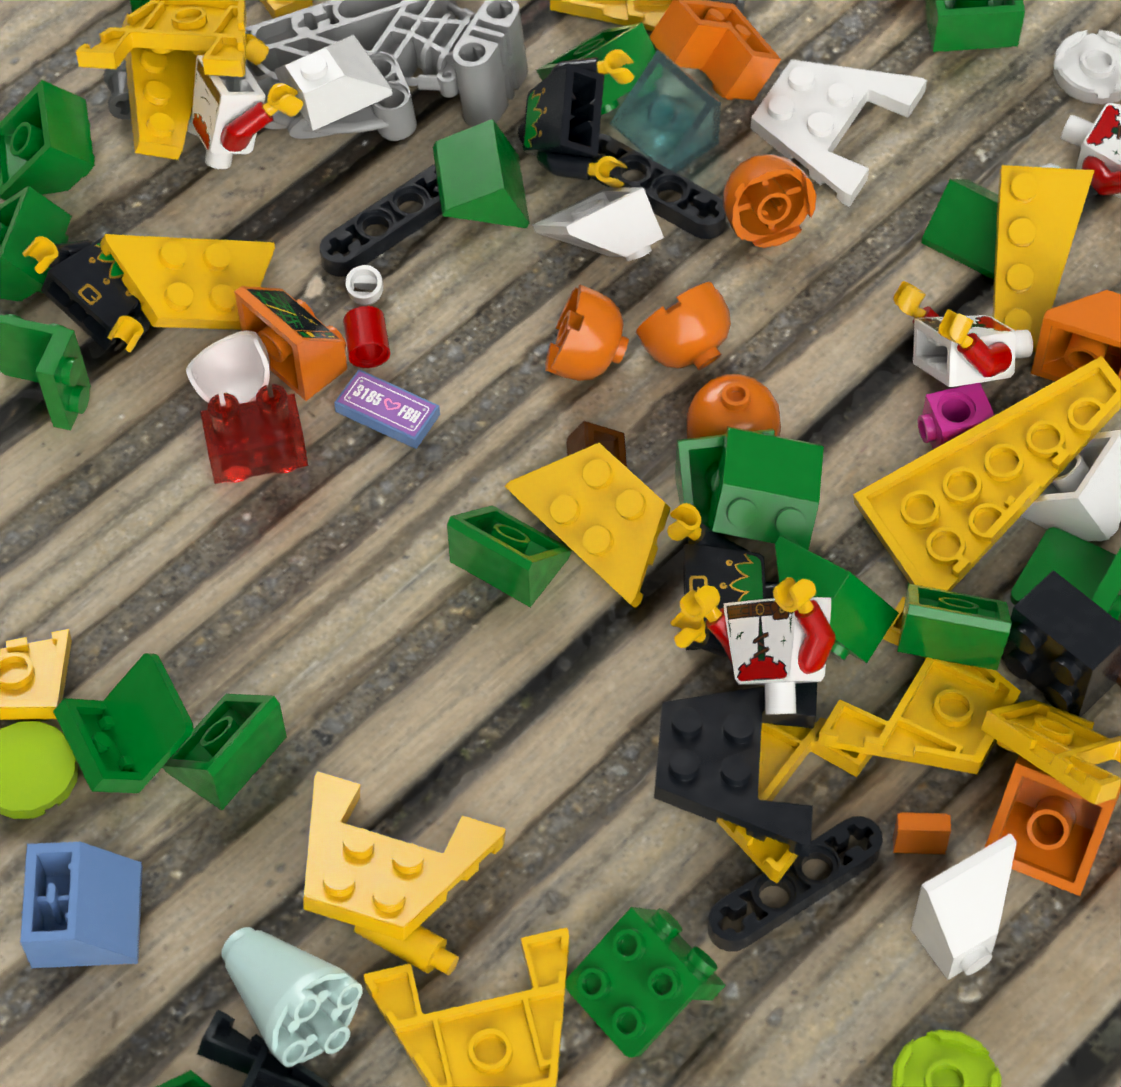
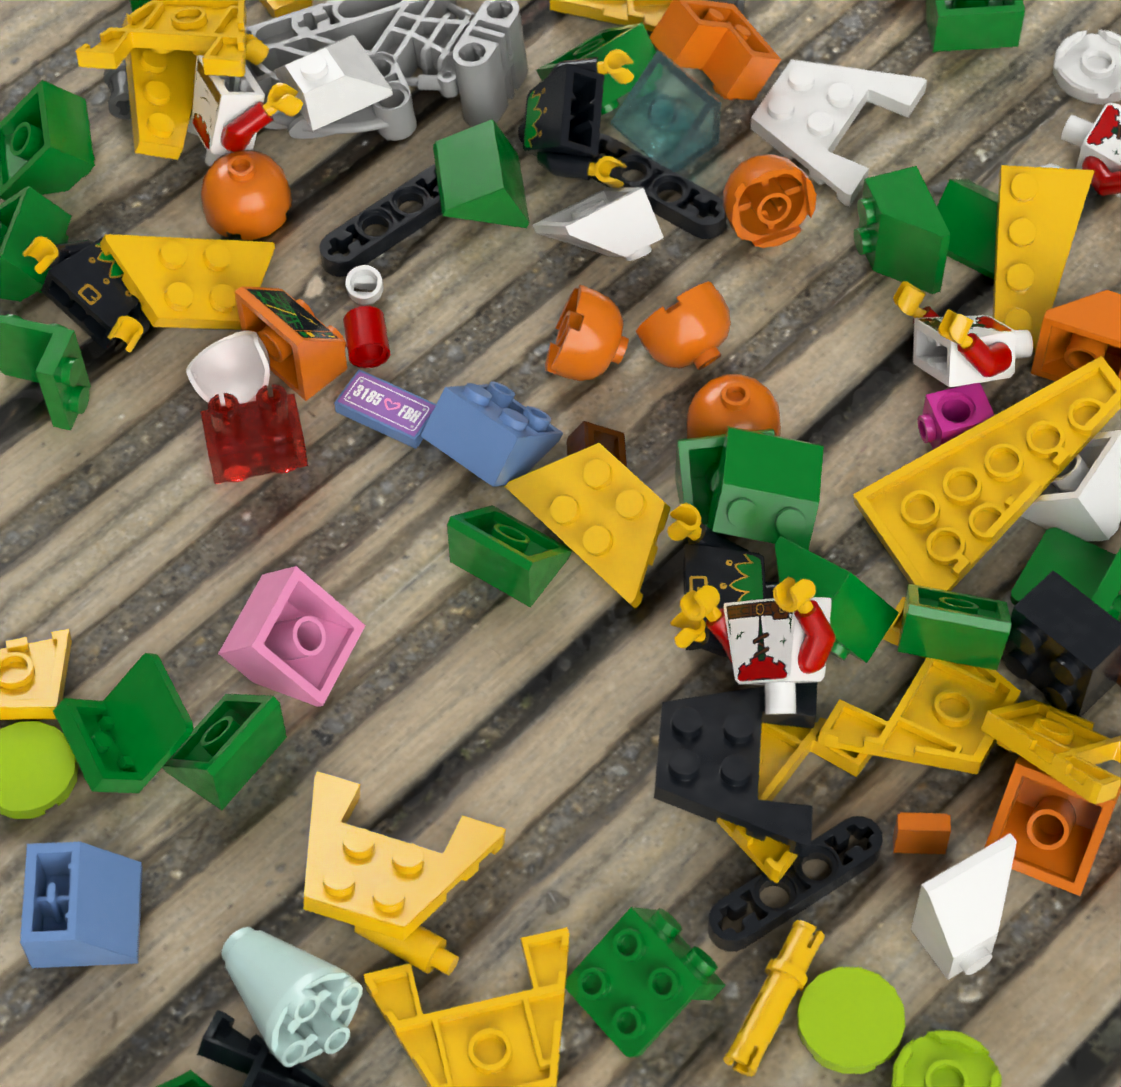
(245, 195): none -> orange cylinder
(292, 637): none -> bright pink slope
(490, 431): none -> medium blue slope
(784, 977): none -> yellow pin
(850, 1020): none -> lime tile
(902, 229): none -> green slope

